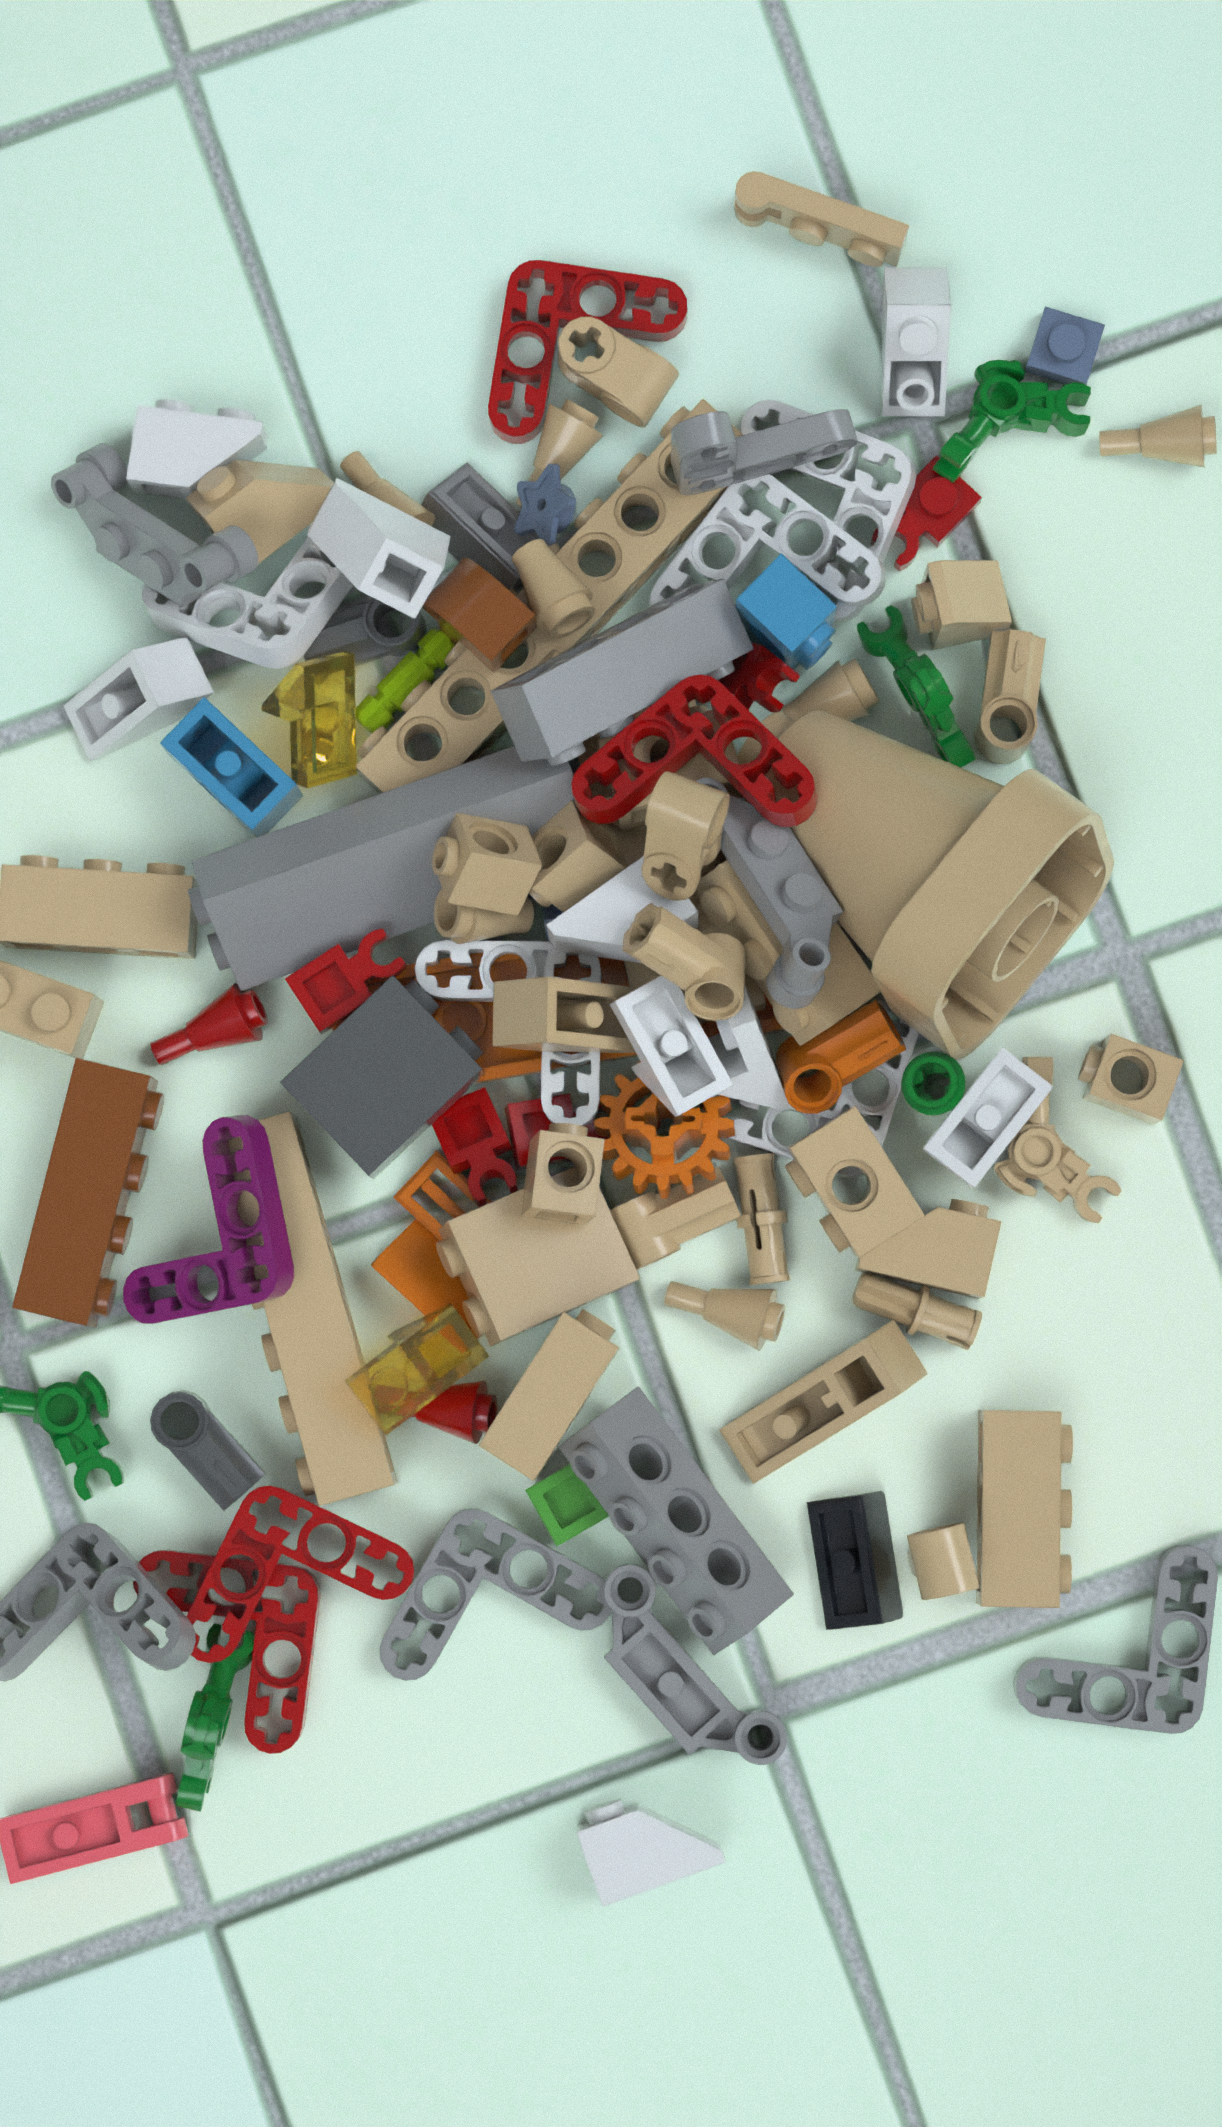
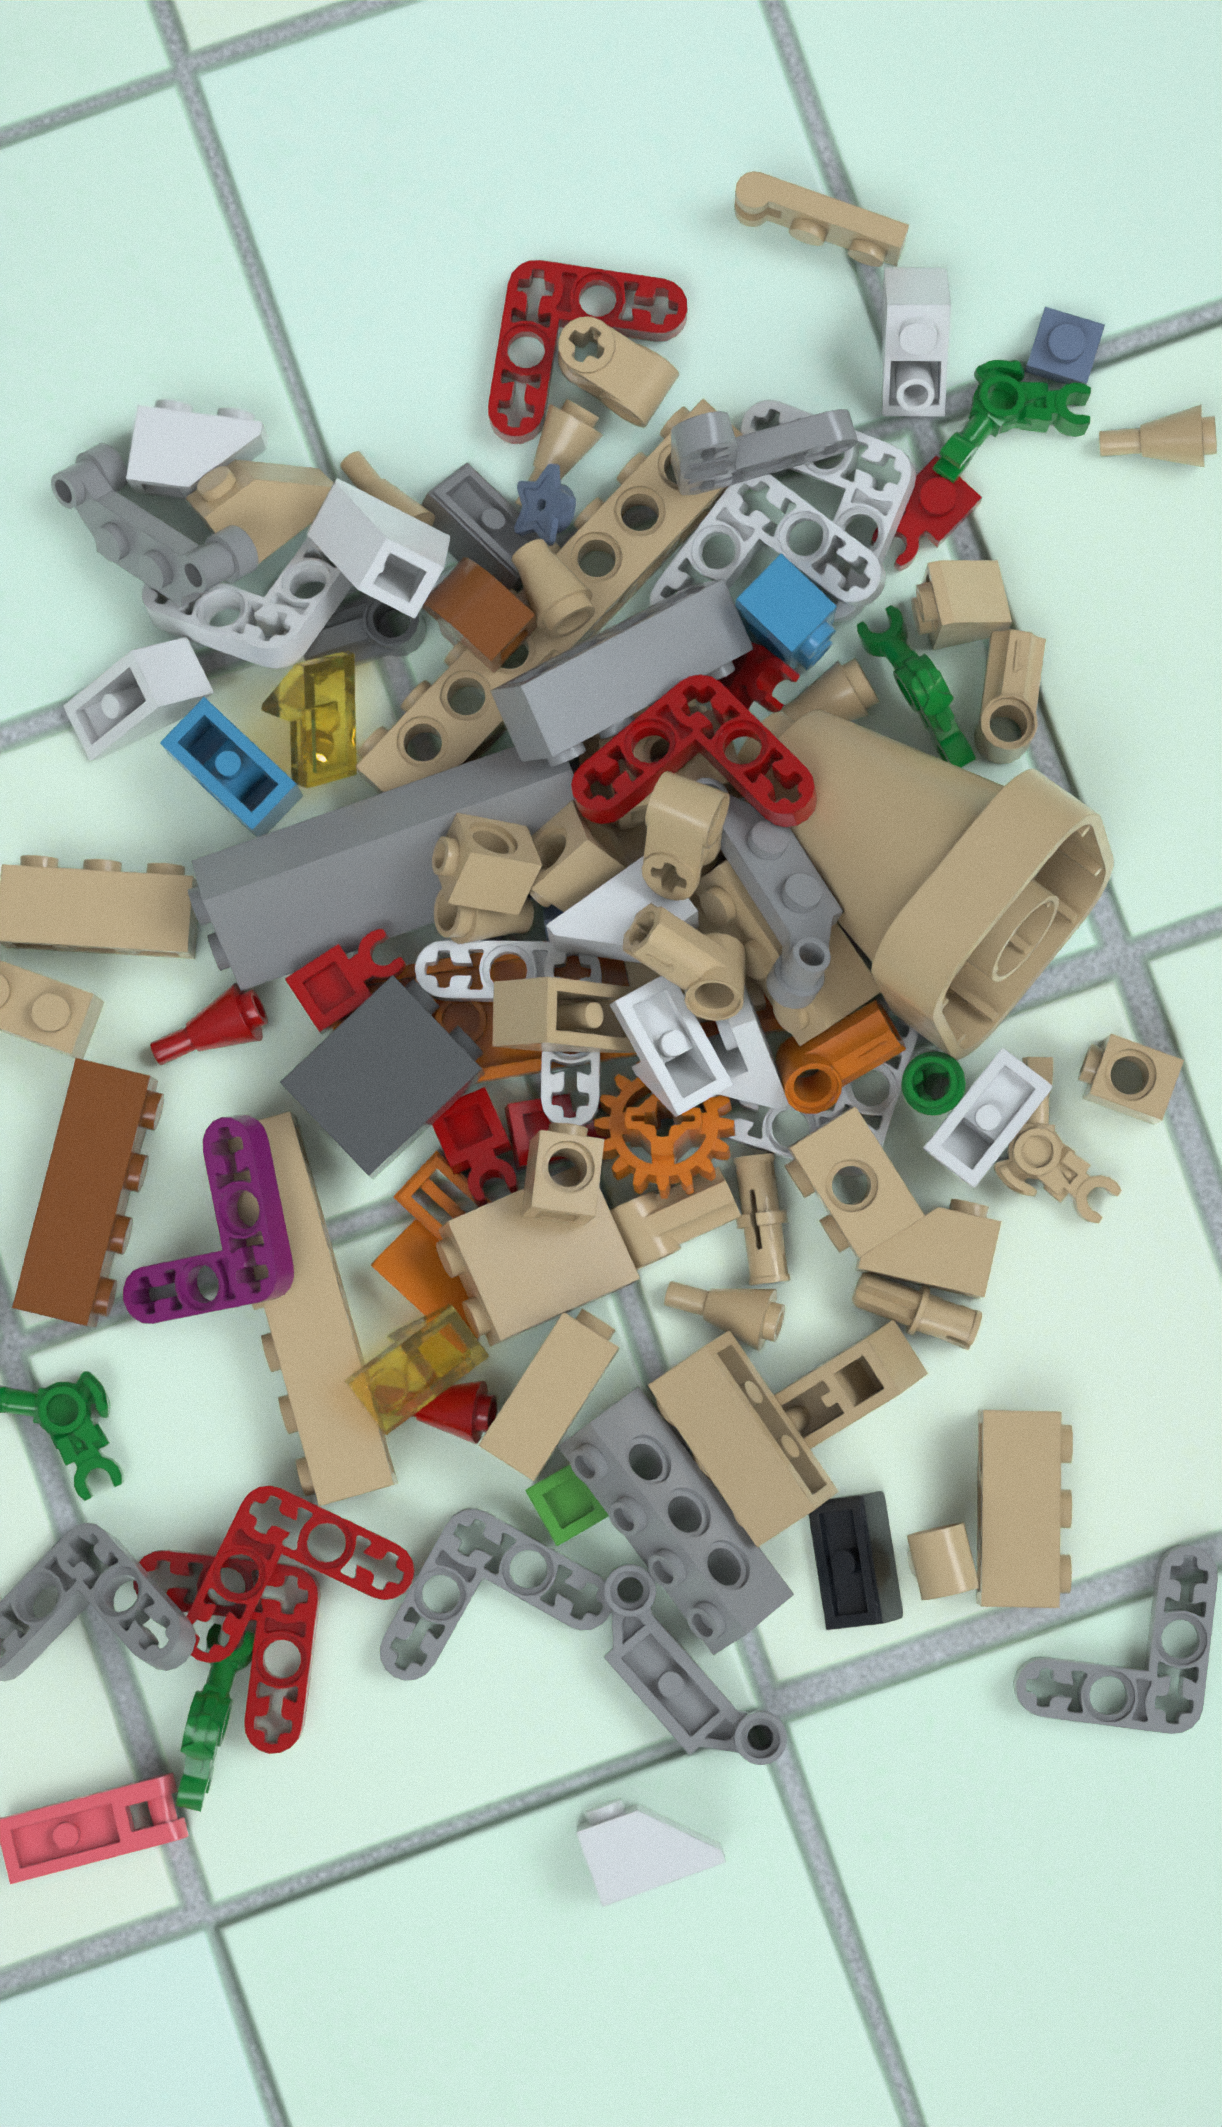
(210, 1453): dark grey piece -> none
(402, 679): lime axle -> none
(742, 1438): none -> tan brick

